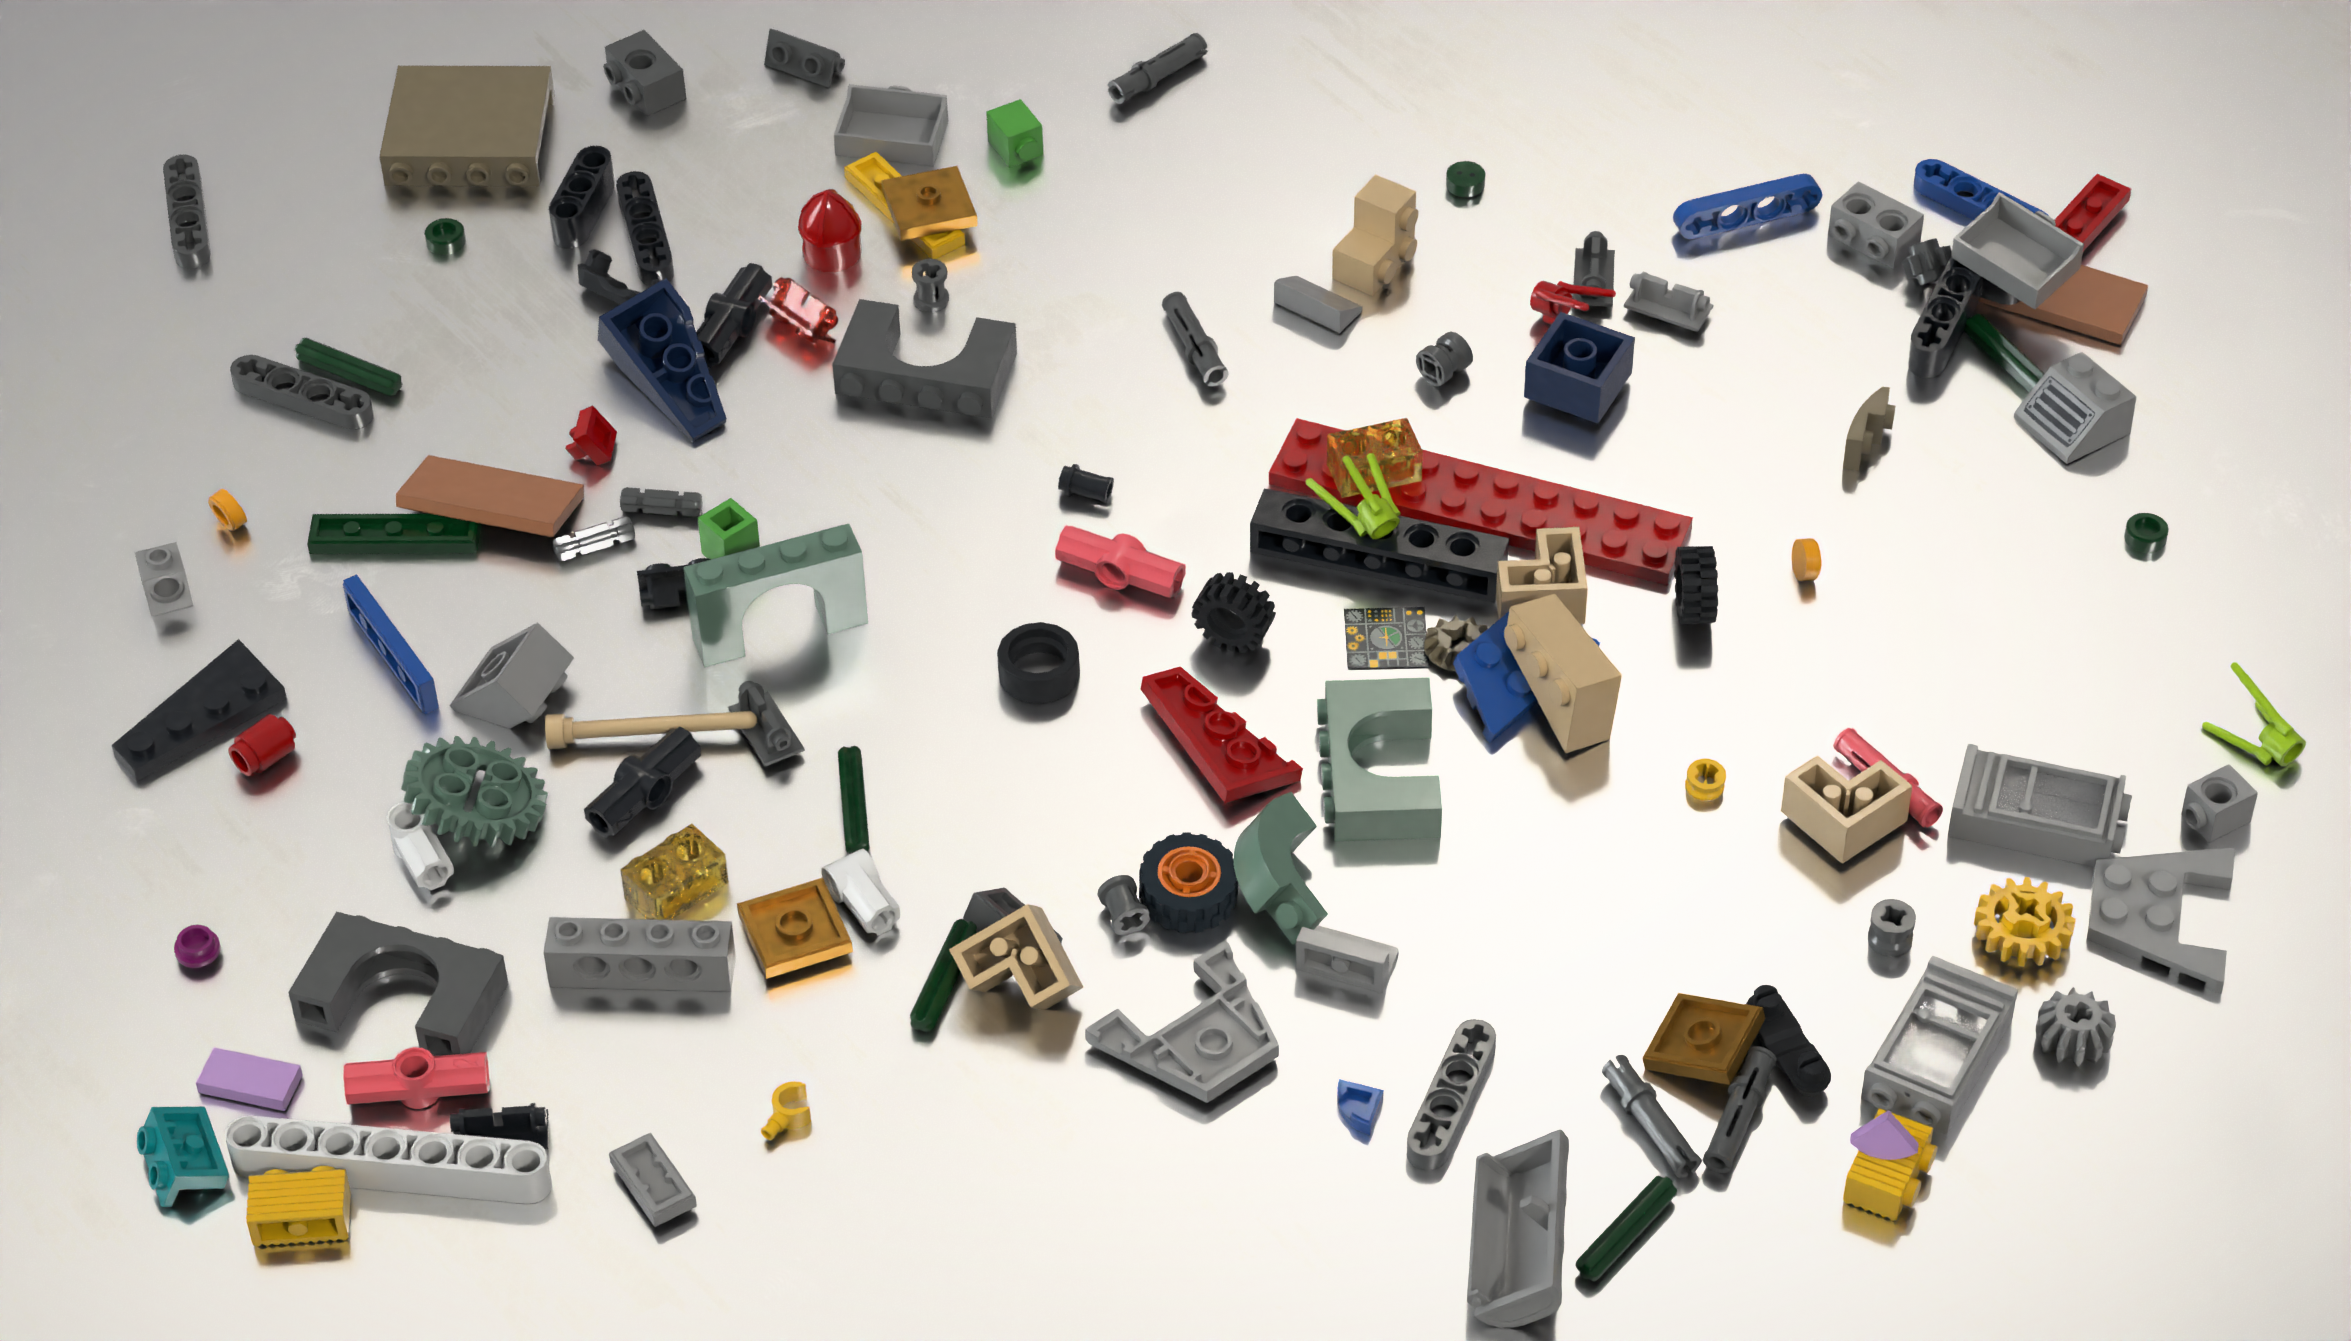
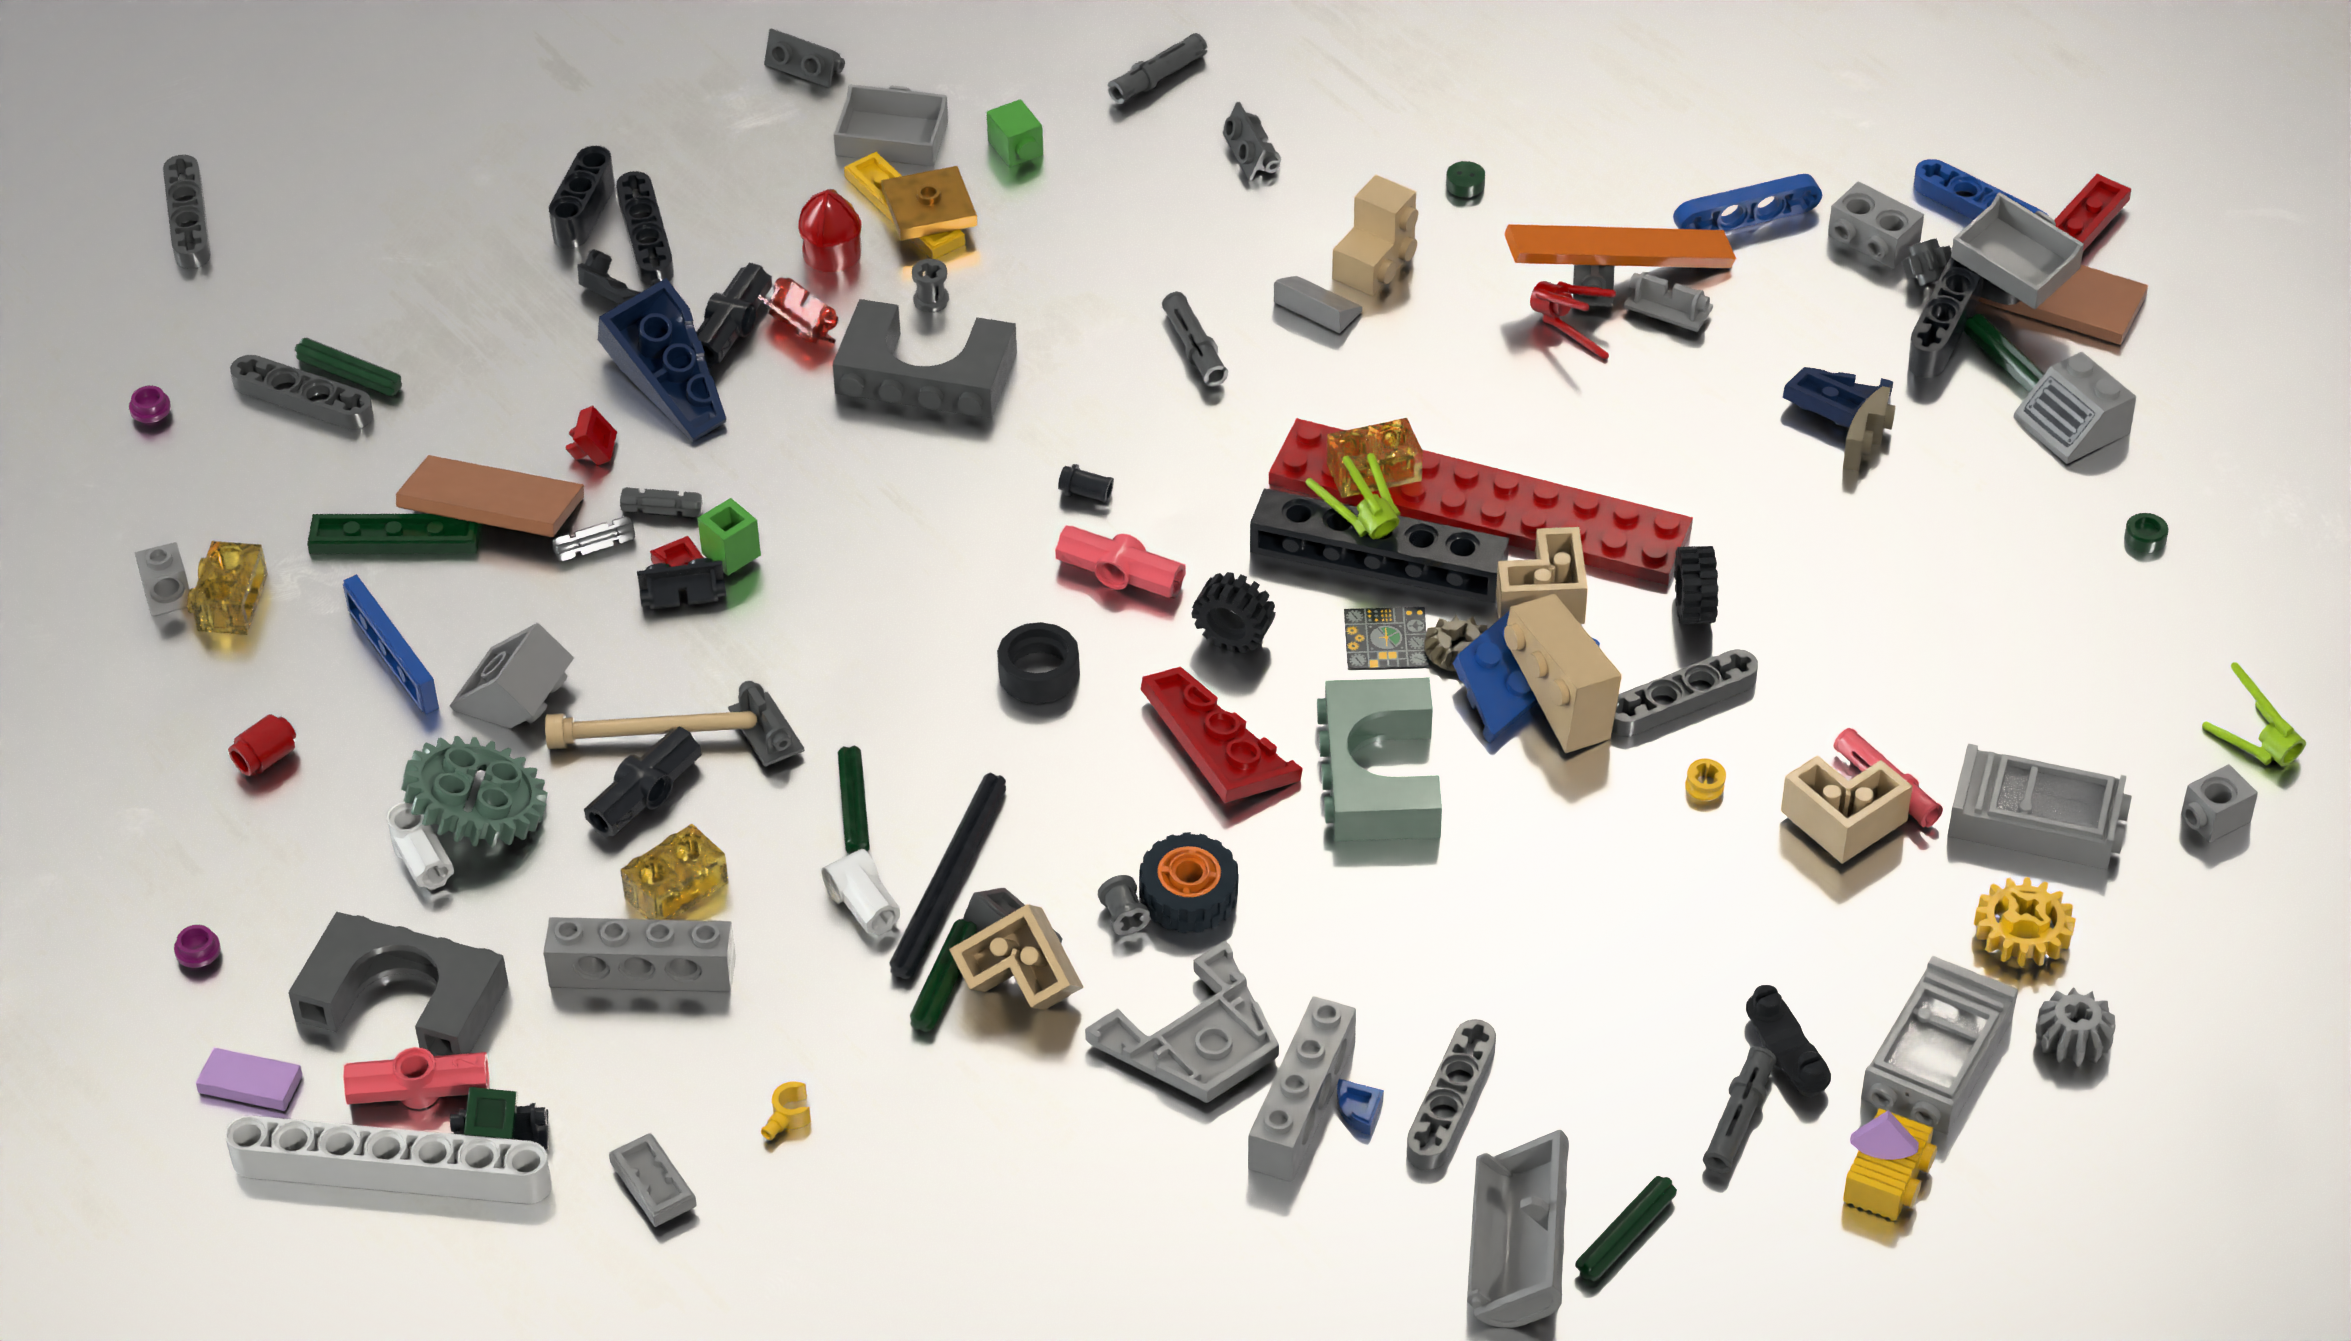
(149, 404): none -> magenta plate
(181, 1152): teal bracket -> none
(205, 707): black wing -> none
(227, 510): light orange tile -> none
(228, 587): none -> clear yellow brick
(298, 1206): yellow brick -> none
(445, 236): dark green tile -> none
(466, 125): dark tan panel -> none
(491, 1113): none -> dark green tile
(644, 73): dark grey brick -> none
(676, 553): none -> red tile
(727, 585): sand green arch -> none
(794, 928): pearl gold plate -> none
(947, 876): none -> black axle
(1250, 143): none -> dark grey hinge
(1267, 869): sand green arch -> none
(1302, 1088): none -> light grey brick
(1345, 957): light grey panel -> none
(1447, 356): dark grey wheel -> none
(1579, 367): dark blue brick -> none
(1619, 246): none -> orange tile
(1641, 1101): dark grey pin -> none
(1686, 697): none -> dark grey beam
(1703, 1038): pearl gold plate -> none
(1806, 559): light orange tile -> none
(1830, 393): none -> dark blue wing
(1891, 927): dark grey wheel -> none
(2140, 905): light grey wing -> none

